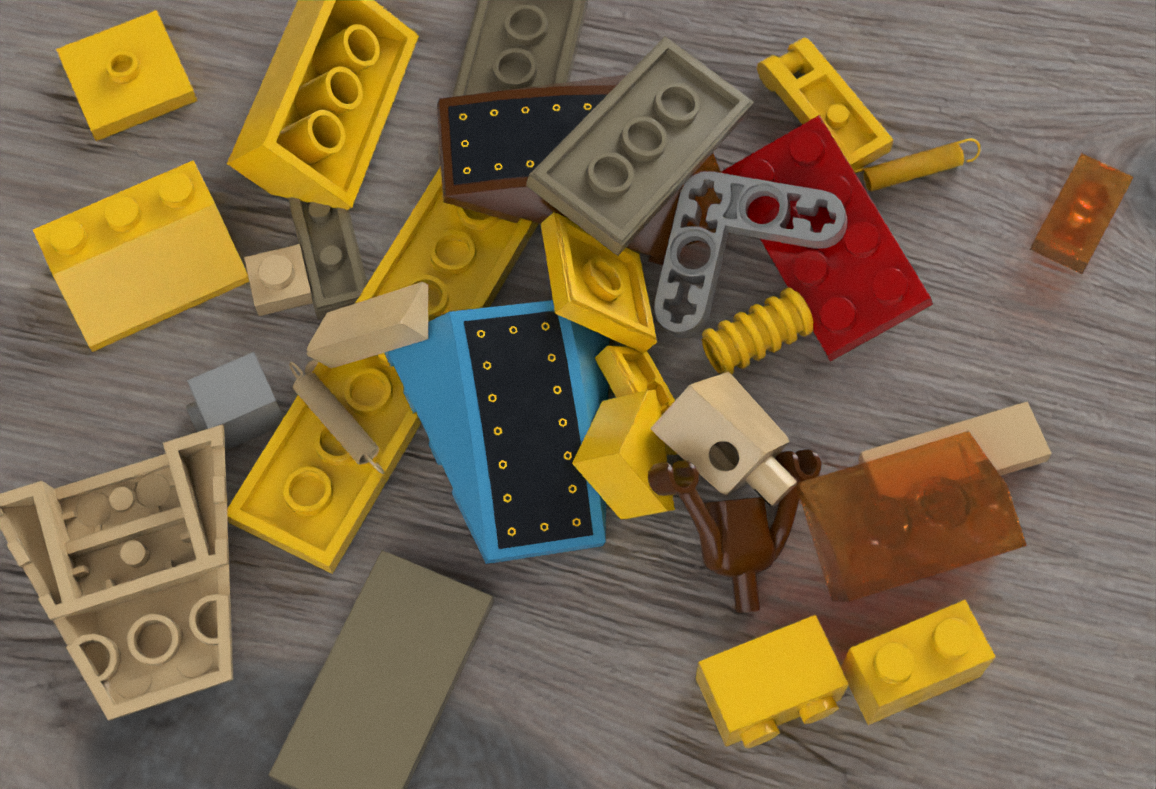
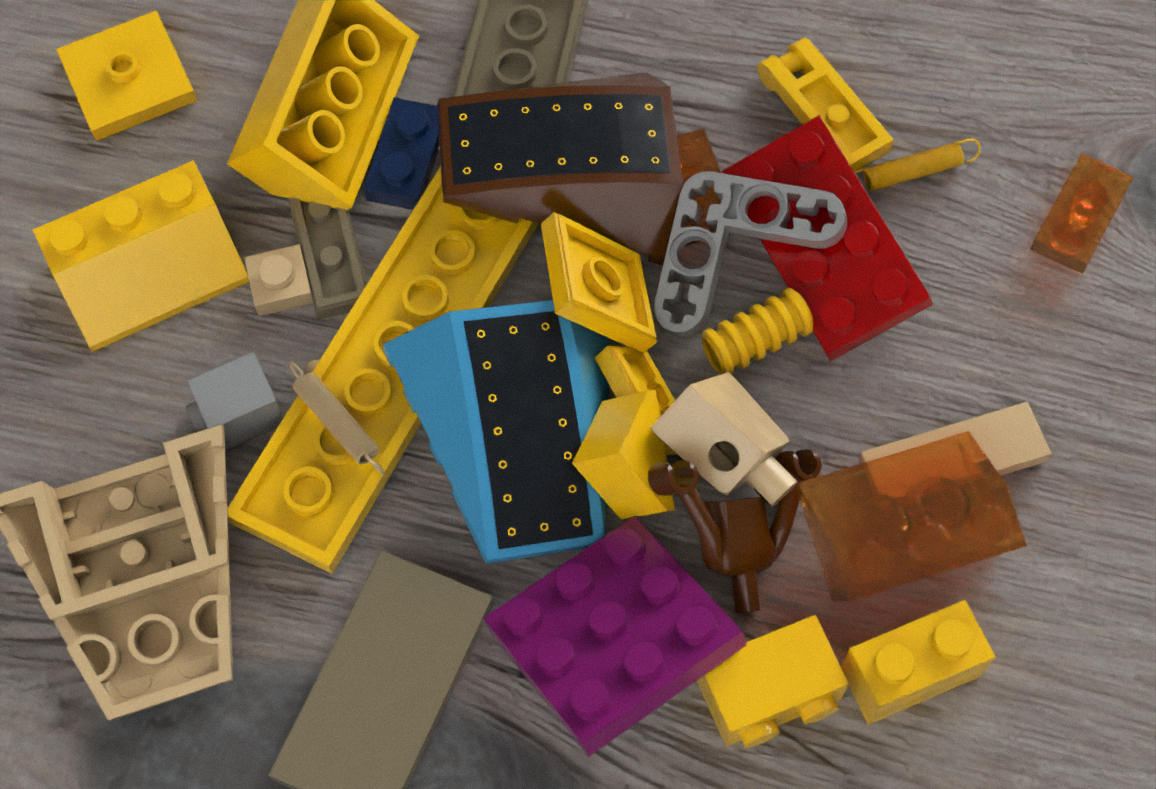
(372, 327): tan slope -> none
(404, 155): none -> dark blue plate
(614, 634): none -> magenta plate
(639, 145): dark tan tile -> none

